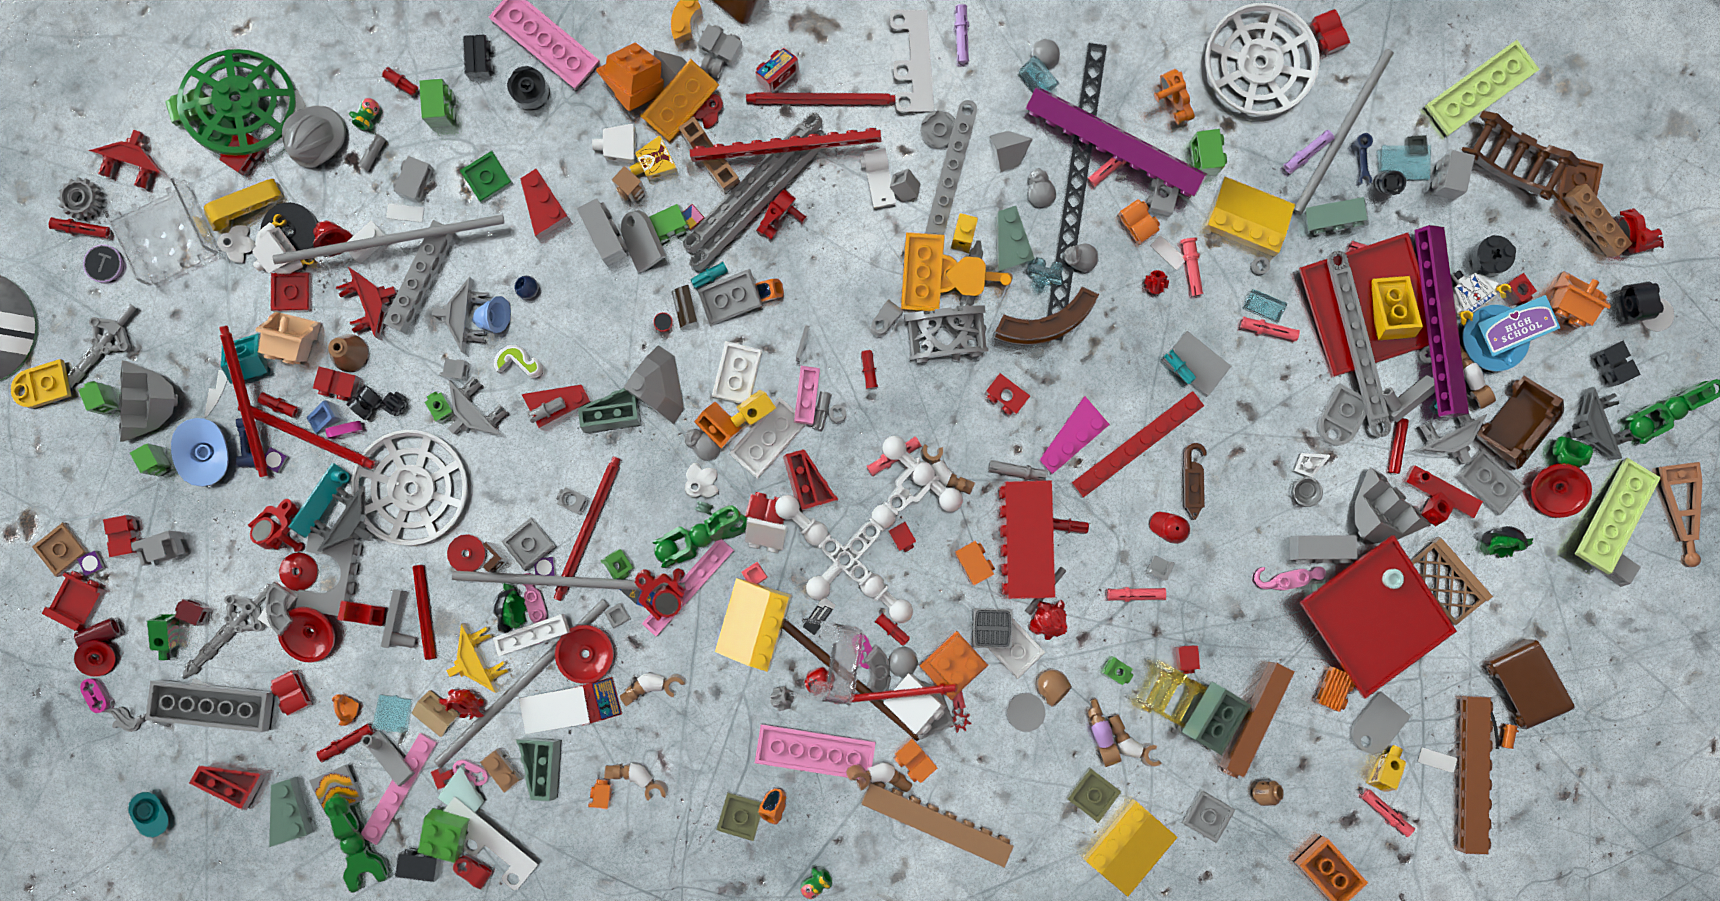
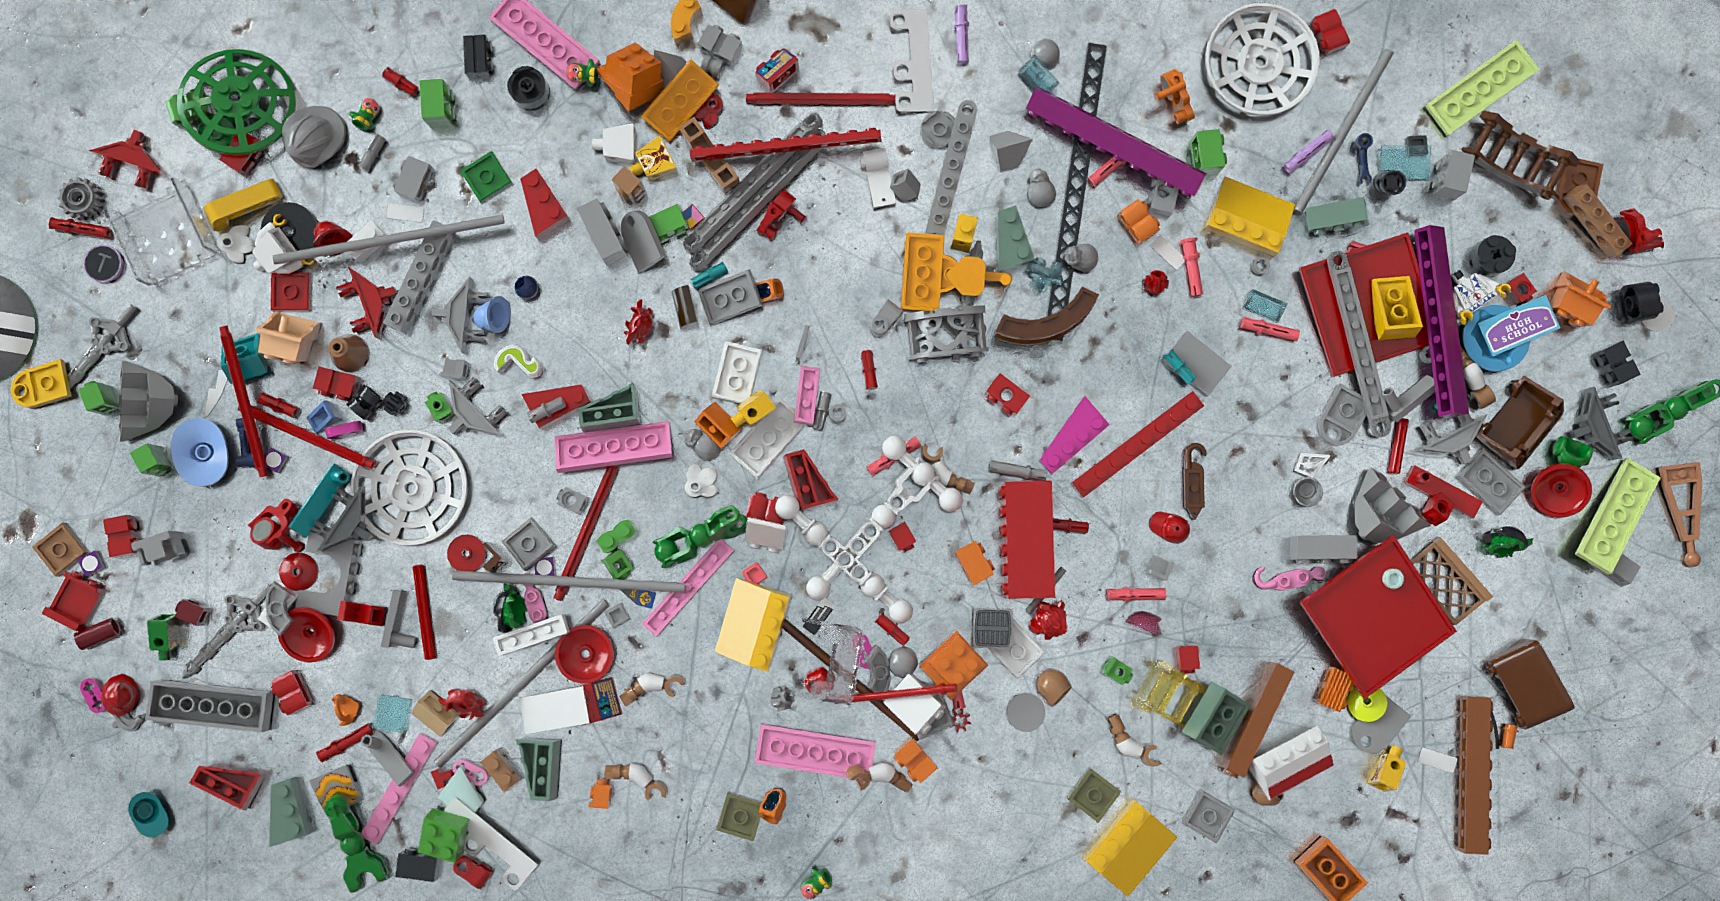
(94, 666): red dish -> none
(119, 695): none -> red piece
(470, 661): yellow connector -> none
(580, 73): none -> animal
(612, 540): none -> bright green brick
(613, 446): none -> bright pink plate
(640, 324): none -> red hair
(658, 384): light grey brick -> none
(663, 322): black tile -> none
(667, 598): red piece -> none
(703, 507): sand green bush -> none
(937, 824): medium nougat brick -> none
(1103, 735): piece -> none
(1144, 620): none -> clear pink brick
(1292, 763): none -> white slope
(1370, 712): none -> neon yellow dish
(1395, 819): coral pin -> none

